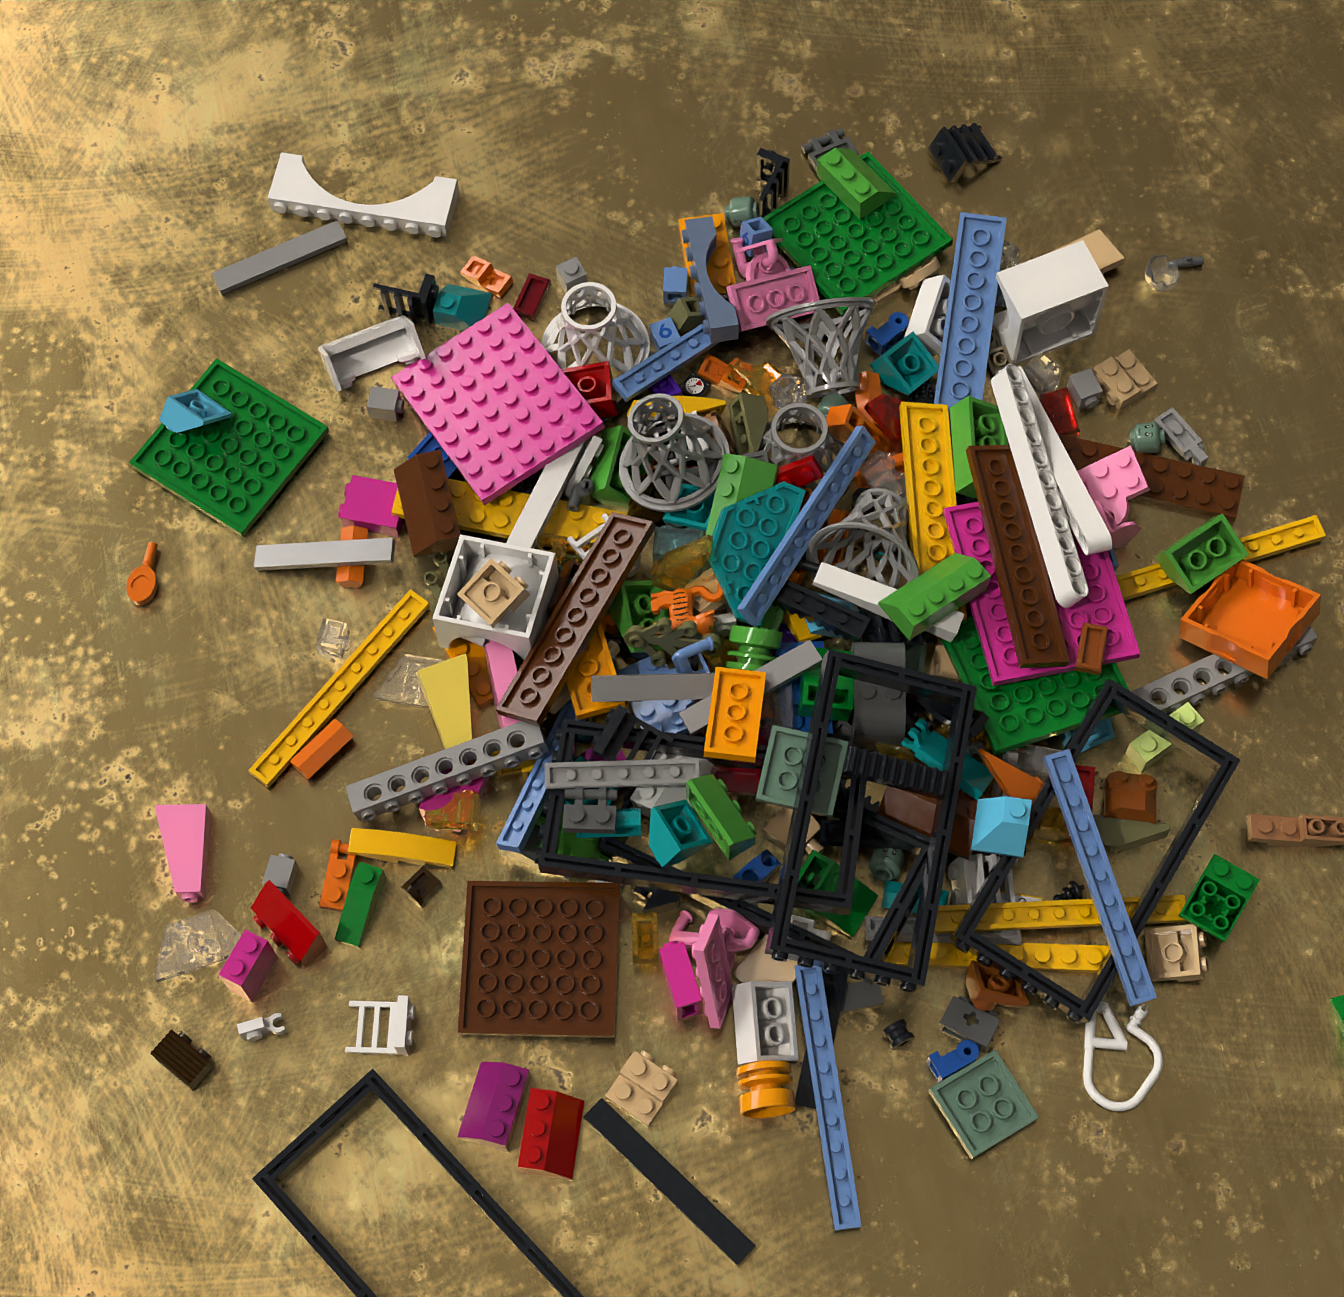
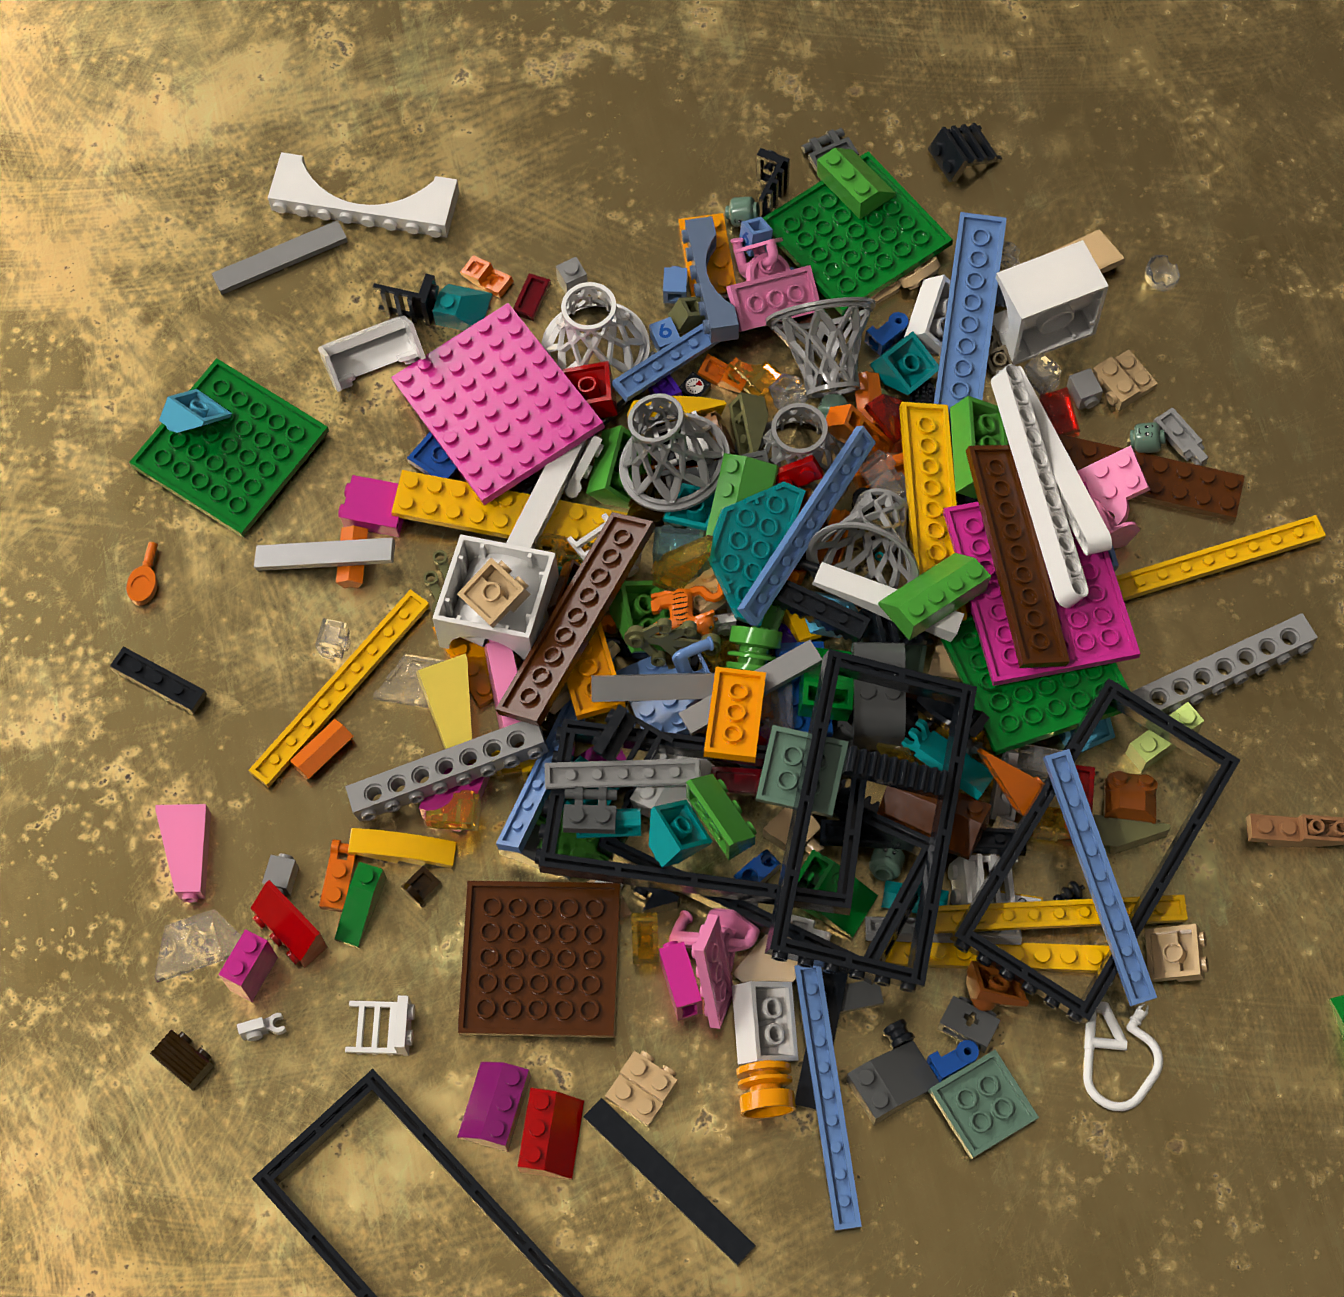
(158, 680): none -> black gear
(384, 403): light grey brick -> none
(427, 504): reddish brown slope -> none
(578, 493): dark grey arm -> none
(891, 1081): none -> dark grey slope
(1001, 826): medium azure slope -> none
(1091, 648): dark orange tile -> none
(1188, 261): dark grey helmet -> none
(1202, 554): bright green slope -> none
(1219, 897): green slope -> none
(1250, 617): orange tile -> none

